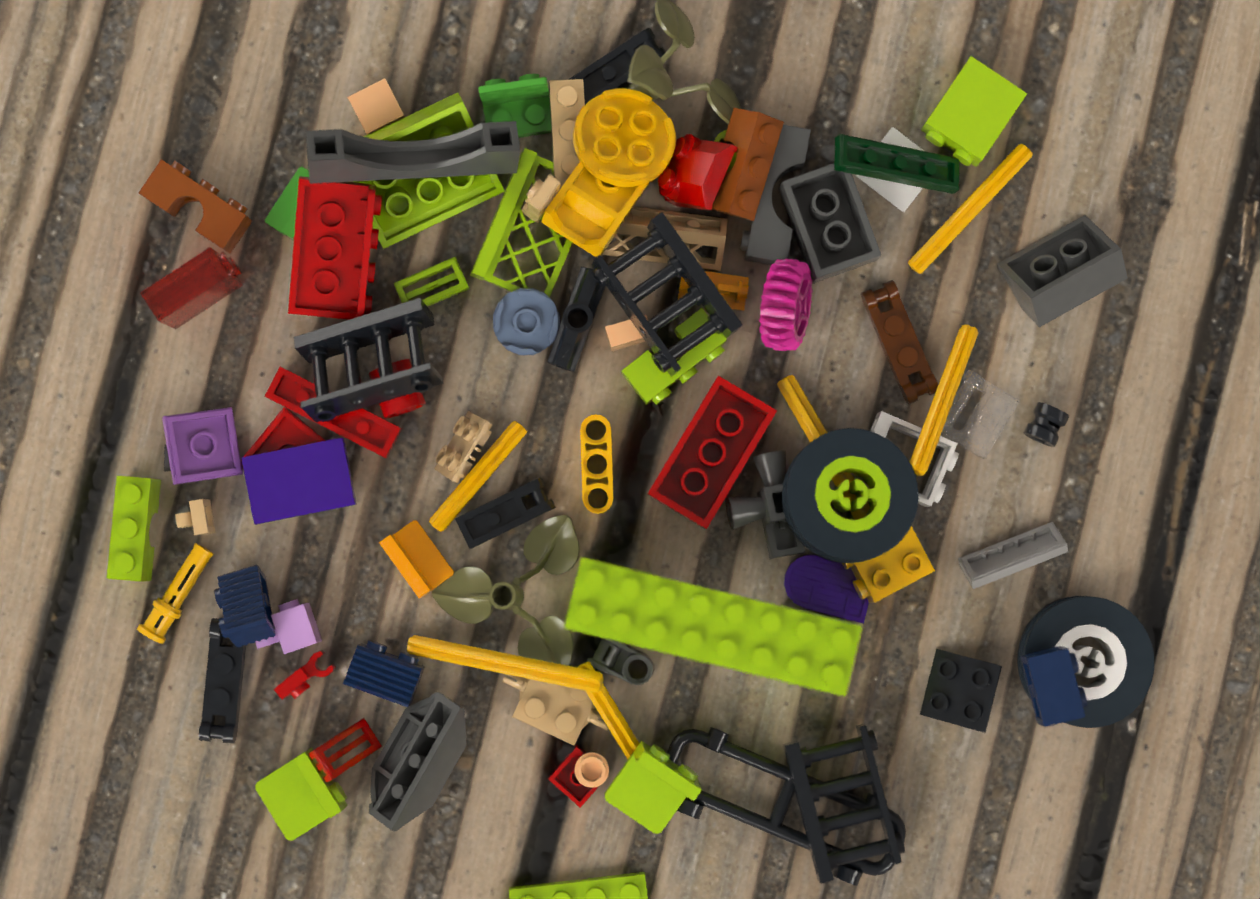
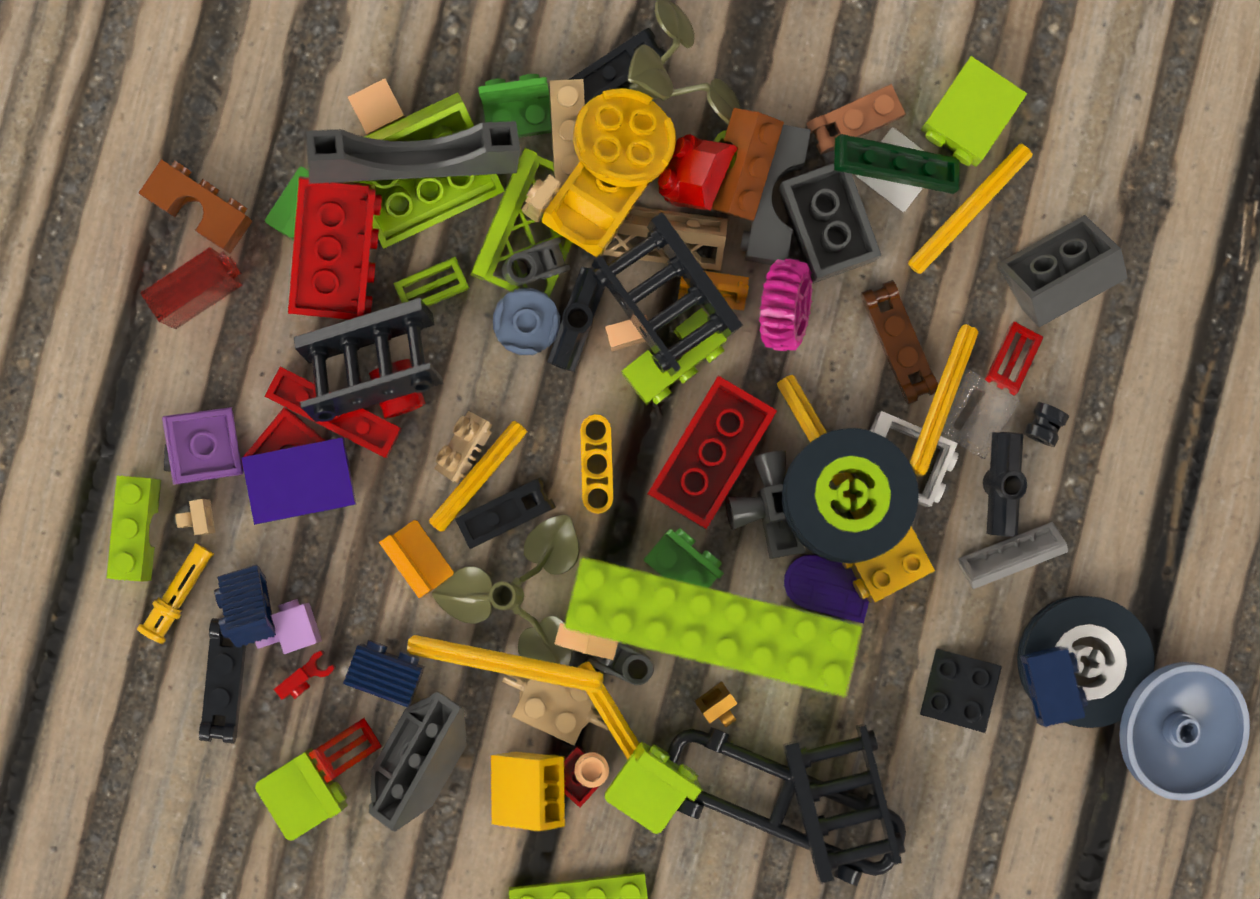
(527, 791): none -> yellow brick
(541, 262): none -> dark grey piece
(586, 643): none -> light nougat piece
(678, 560): none -> bright green bracket
(717, 704): none -> pearl gold tile
(858, 117): none -> nougat plate
(1003, 380): none -> red tile
(1004, 502): none -> black piece
(1184, 731): none -> sand blue dish

